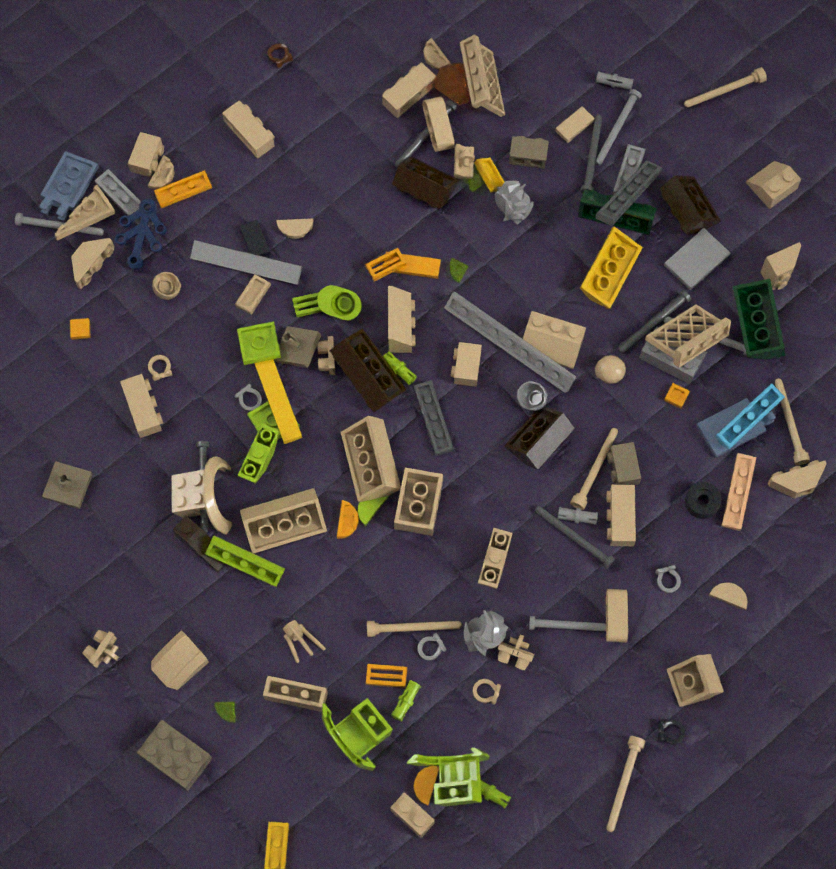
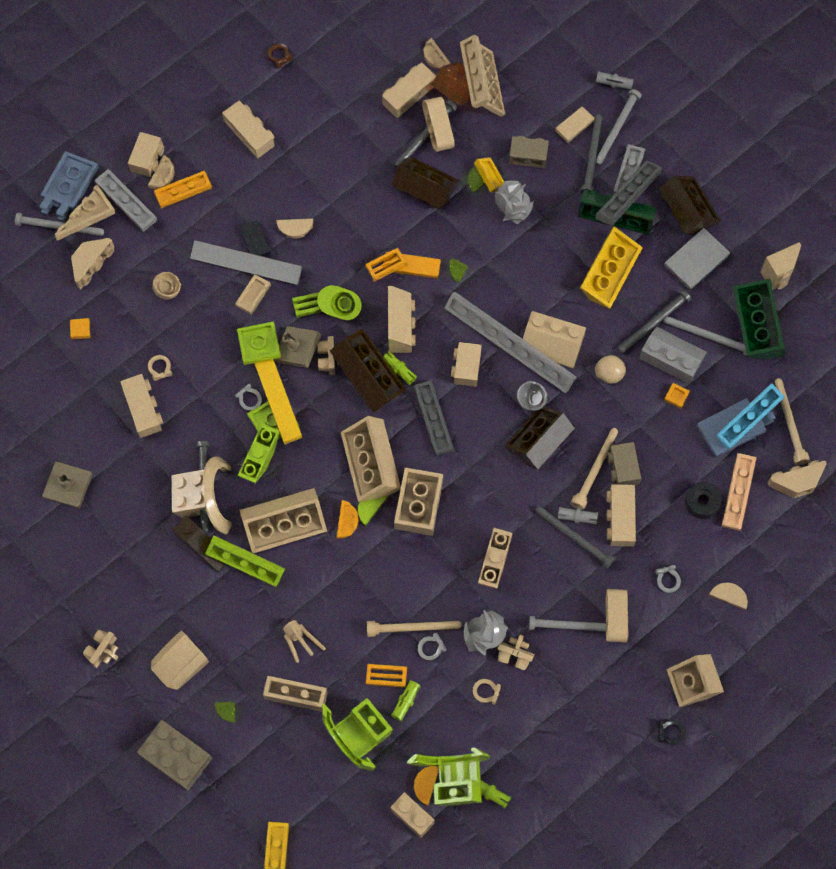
(141, 231): dark blue plant -> none
(463, 161): tan hips -> none
(635, 746): tan piece -> none
(699, 341): tan fence -> none
(757, 76): tan piece -> none
(774, 183): tan slope -> none

